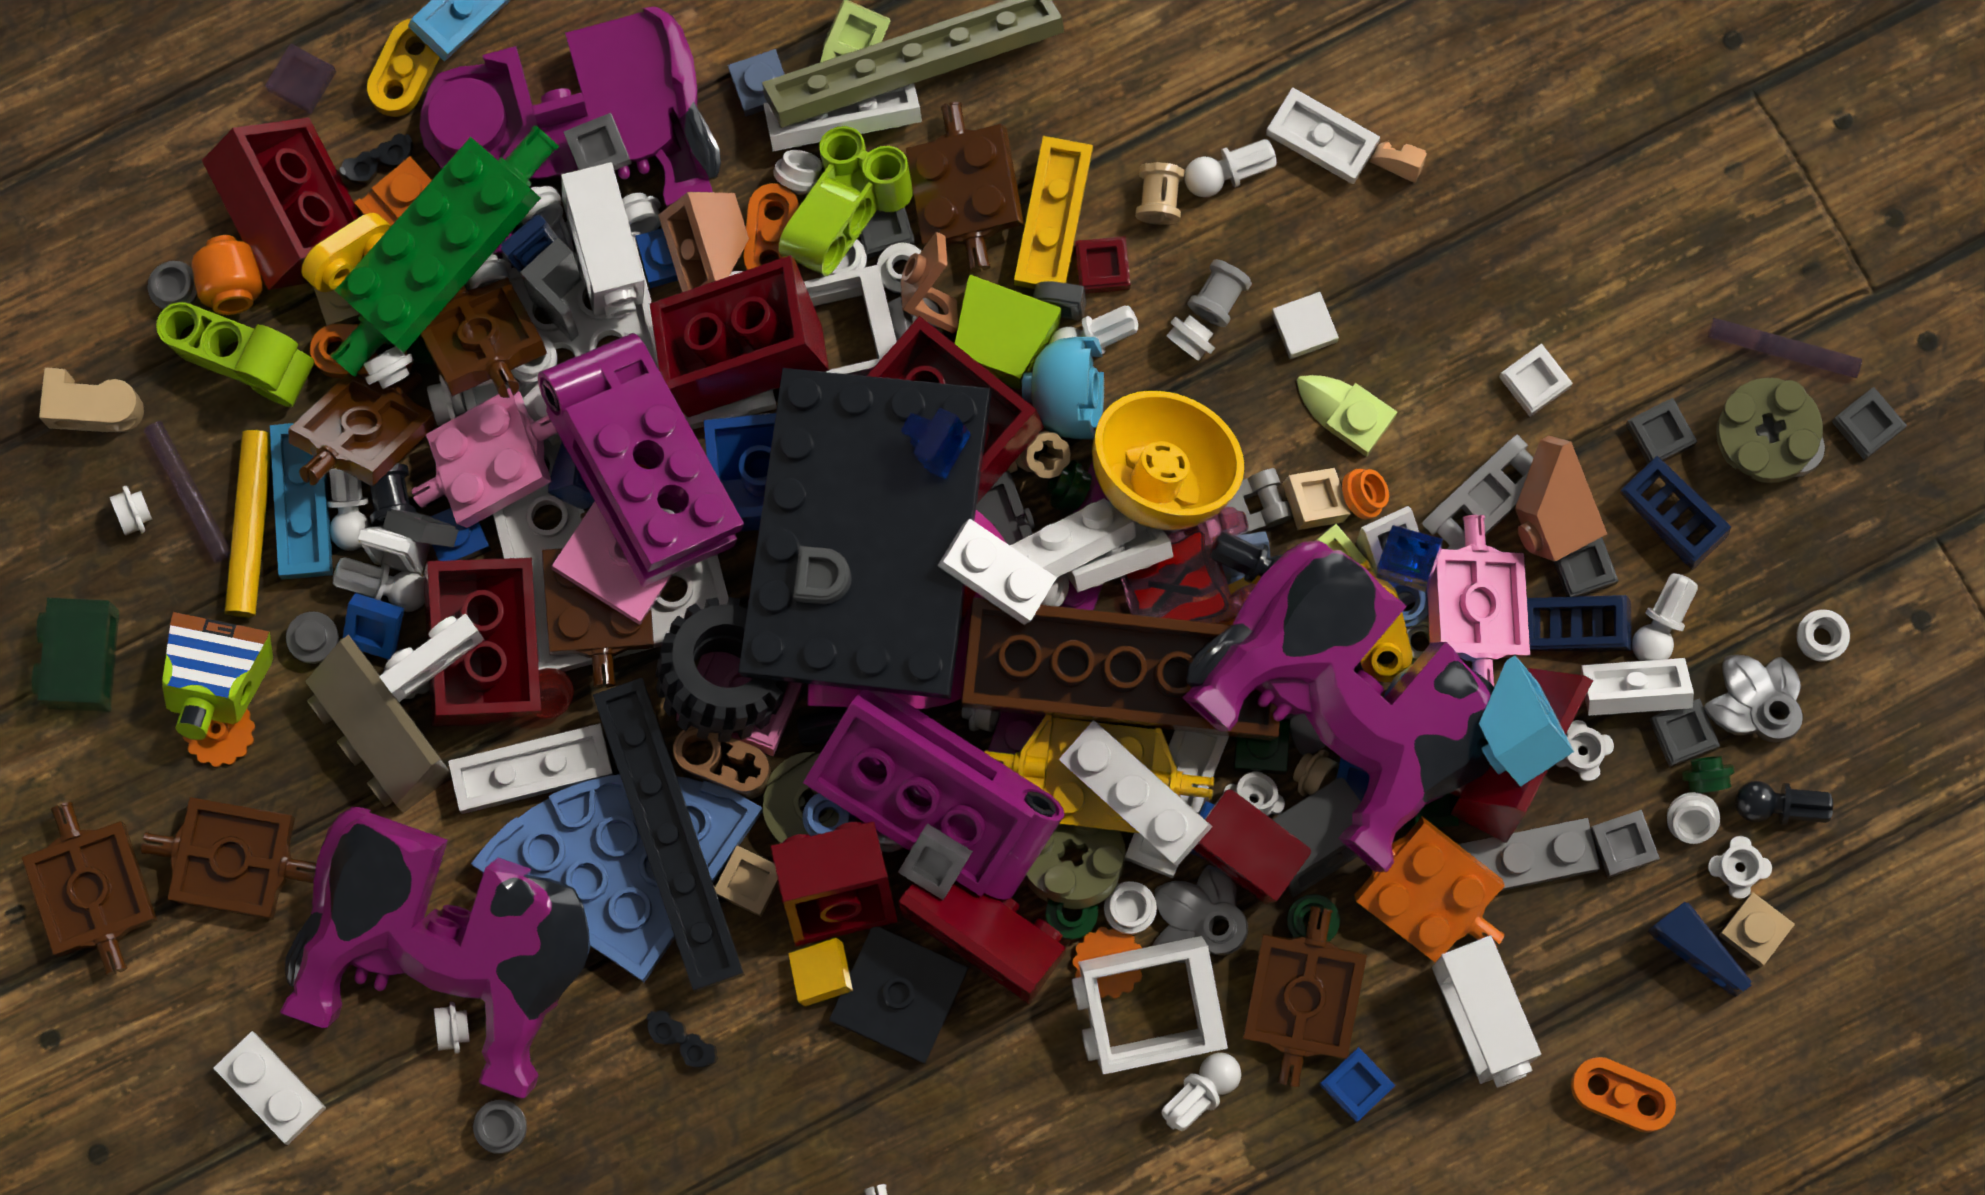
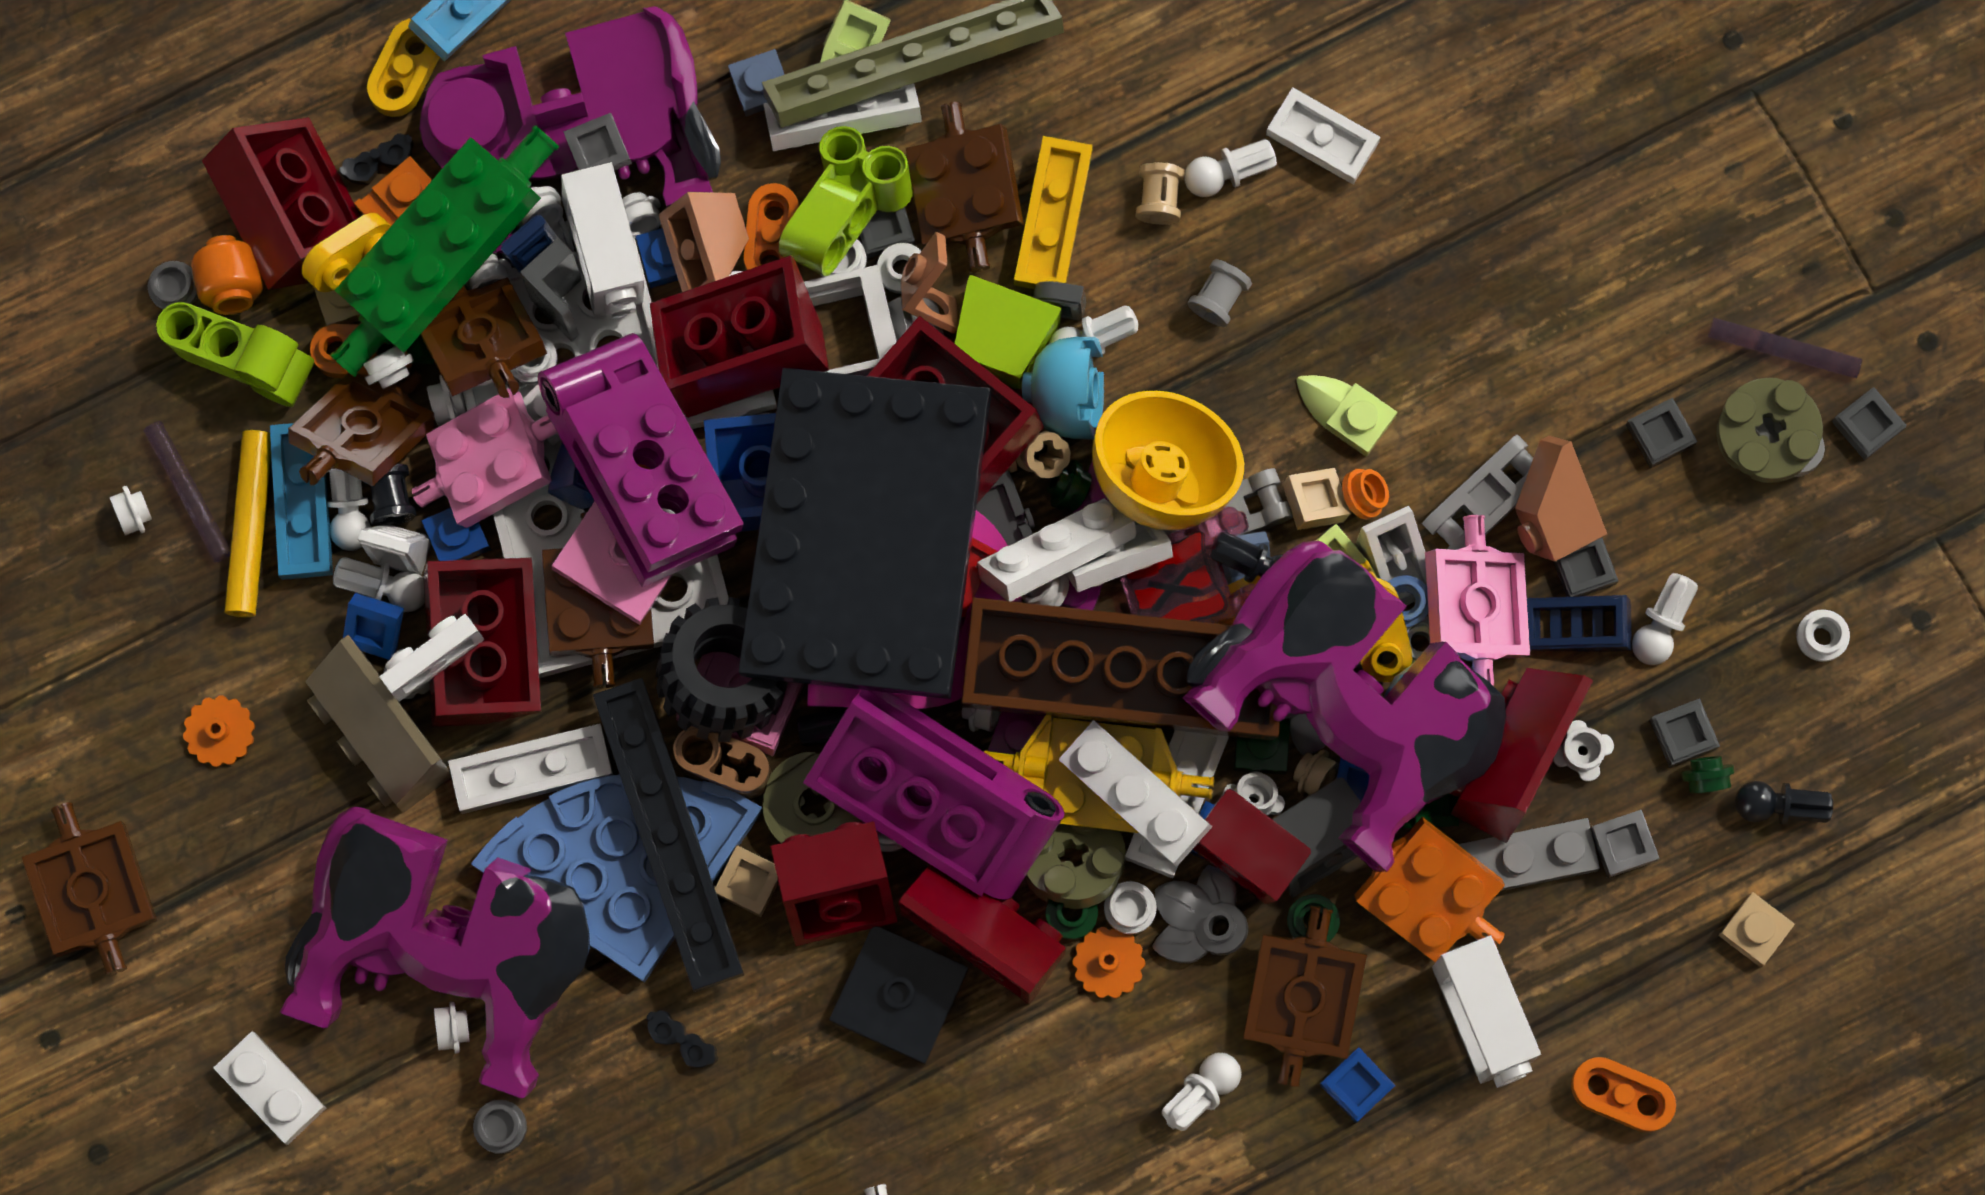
(76, 654): clear green brick -> none
(85, 407): tan leg -> none
(212, 671): torso -> none
(230, 858): reddish brown plate -> none
(300, 78): tile -> none
(311, 637): flat silver plate -> none
(420, 528): dark grey tile -> none
(555, 692): clear red plate -> none
(798, 171): white plate -> none
(813, 810): medium blue plate -> none
(820, 972): yellow tile -> none
(821, 576): dark grey tile -> none
(935, 861): flat silver plate -> none
(937, 441): clear blue tile -> none
(997, 571): white plate -> none
(1103, 264): dark red tile -> none
(1191, 336): white plate -> none
(1210, 1032): white window -> none
(1305, 325): white tile -> none
(1403, 163): light nougat tile -> none
(1409, 558): clear blue tile -> none
(1521, 726): medium azure slope -> none
(1535, 380): white tile -> none
(1638, 686): white plate -> none
(1676, 539): dark blue slope -> none
(1693, 817): white plate -> none
(1695, 943): dark blue slope -> none
(1740, 852): white plate -> none
(1753, 693): flat silver plate -> none

